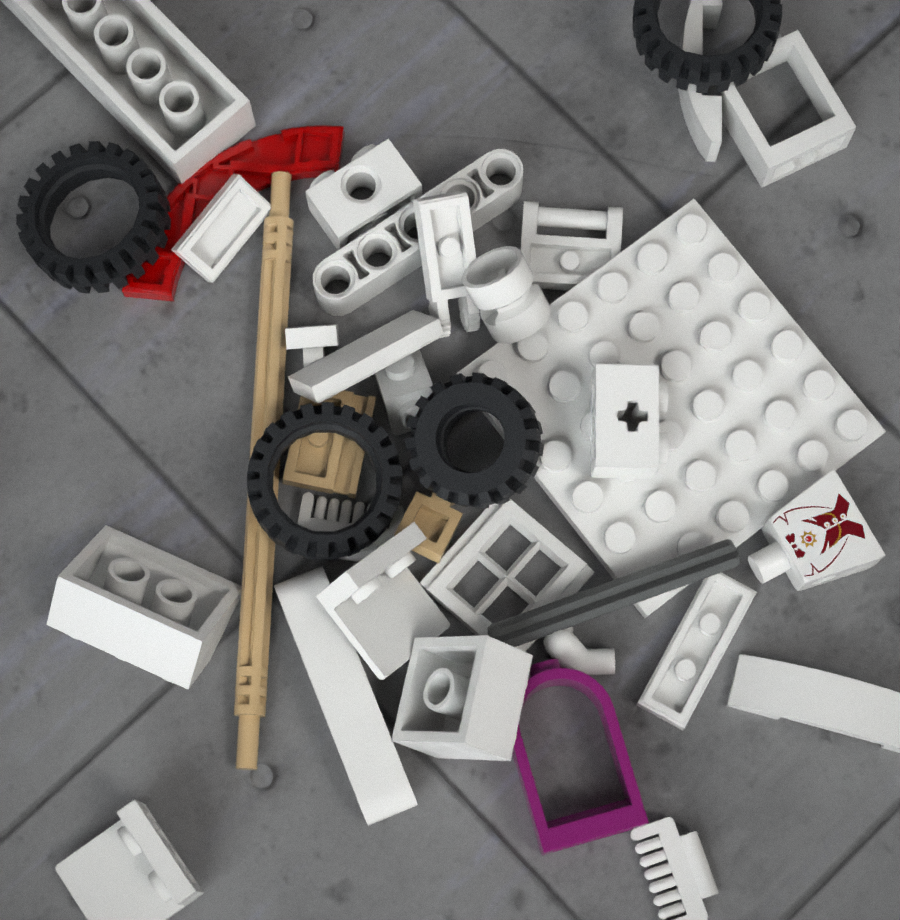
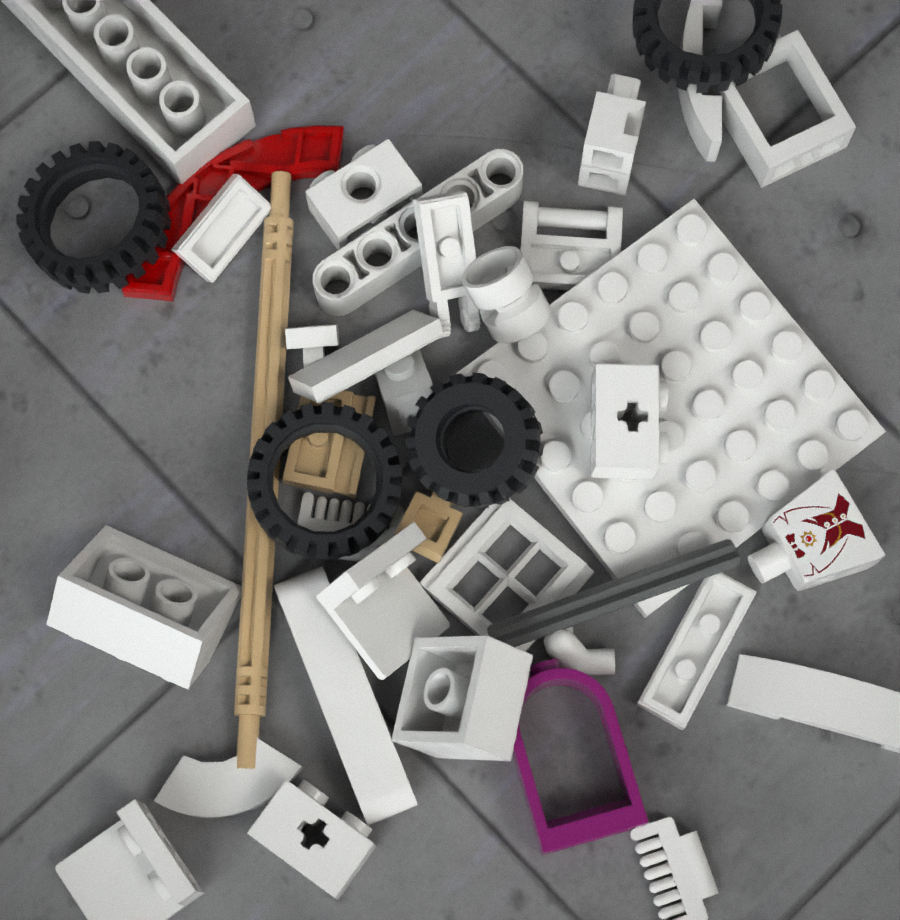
(222, 788): none -> white tile
(281, 830): none -> white brick
(612, 136): none -> white hips

